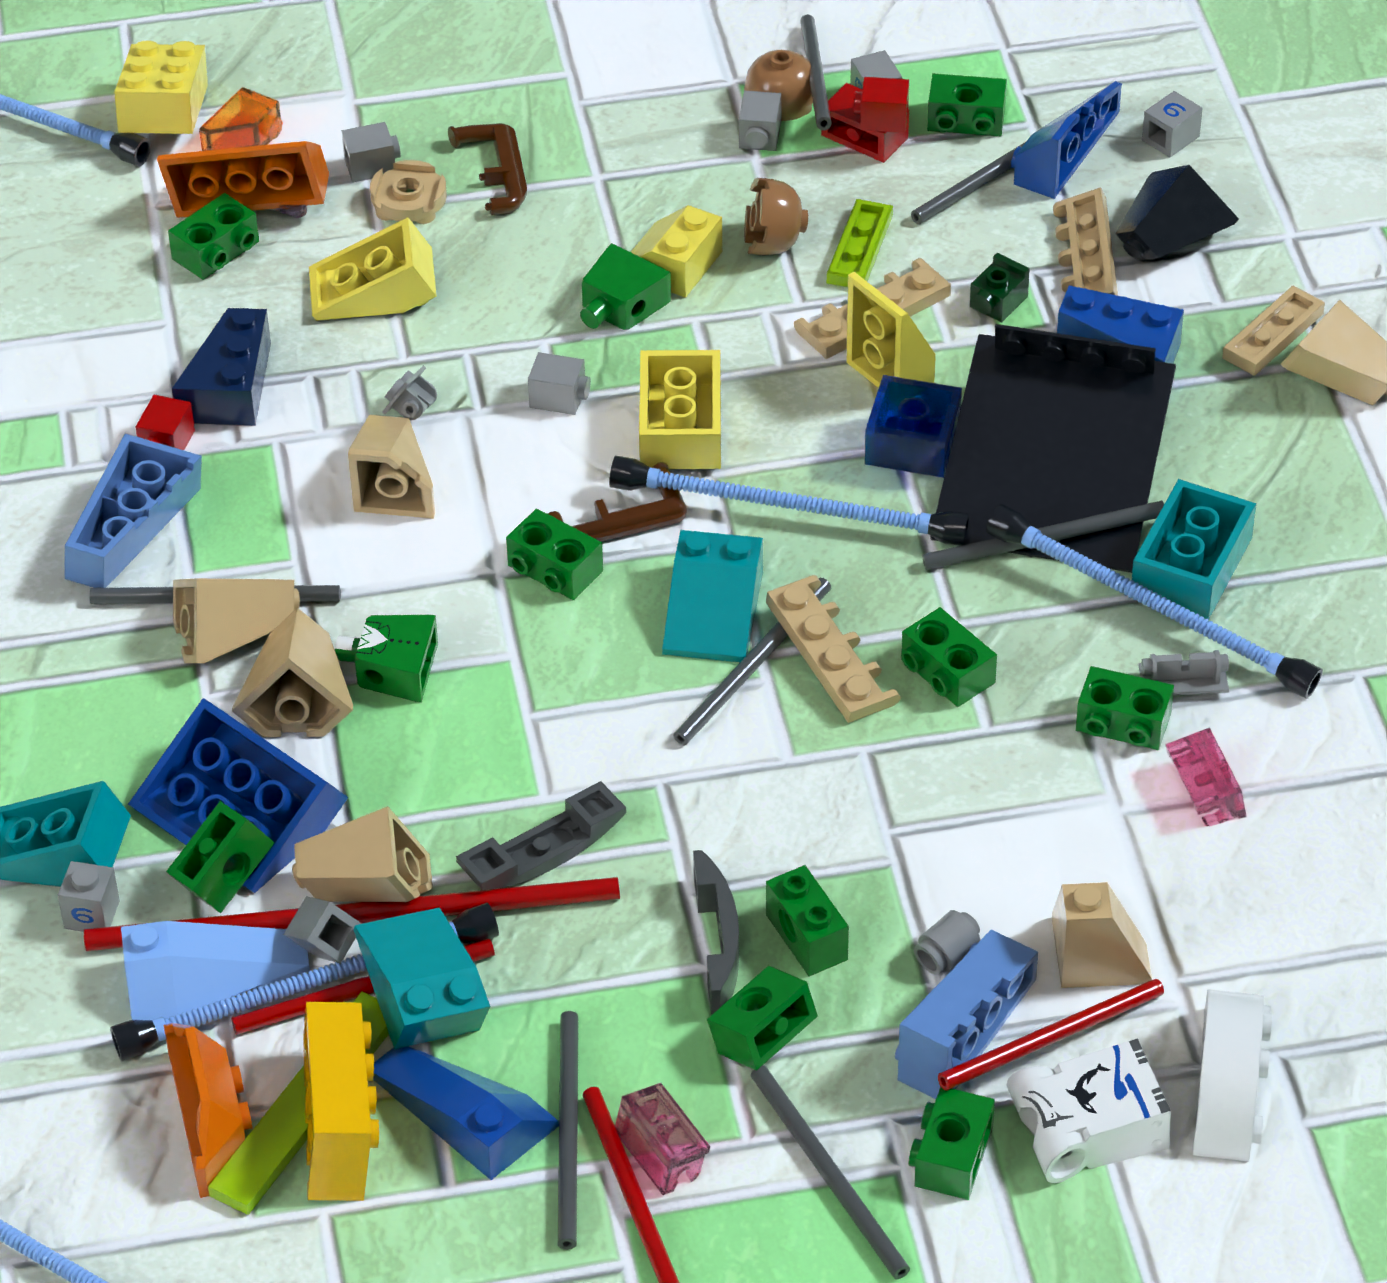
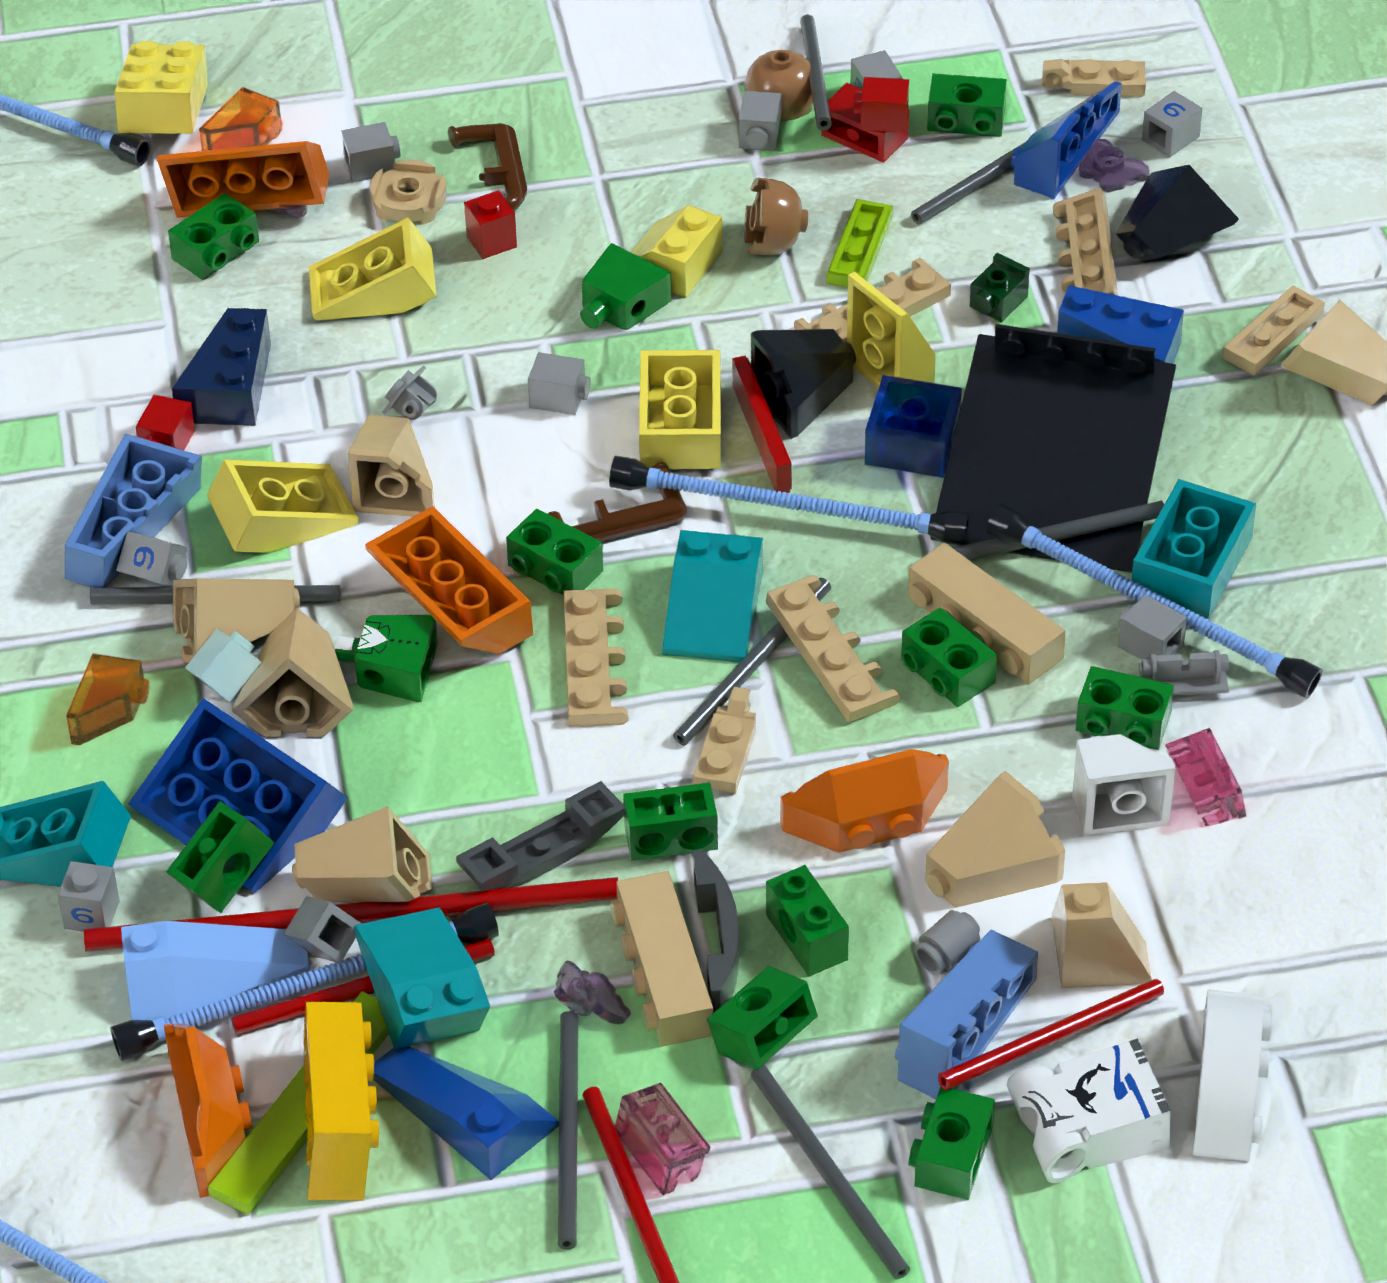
(106, 697): none -> clear orange slope
(152, 559): none -> light grey brick
(224, 663): none -> light aqua brick
(278, 503): none -> light yellow slope
(454, 582): none -> orange slope
(490, 224): none -> red brick
(589, 993): none -> clear purple animal
(590, 657): none -> tan hinge
(663, 958): none -> tan brick
(670, 821): none -> green brick
(727, 744): none -> tan hinge
(762, 424): none -> red tile
(800, 373): none -> black slope
(867, 801): none -> orange wedge
(995, 848): none -> tan slope
(1012, 628): none -> tan brick
(1091, 76): none -> tan hinge
(1110, 168): none -> clear purple animal
(1120, 785): none -> white slope
(1151, 629): none -> light grey brick

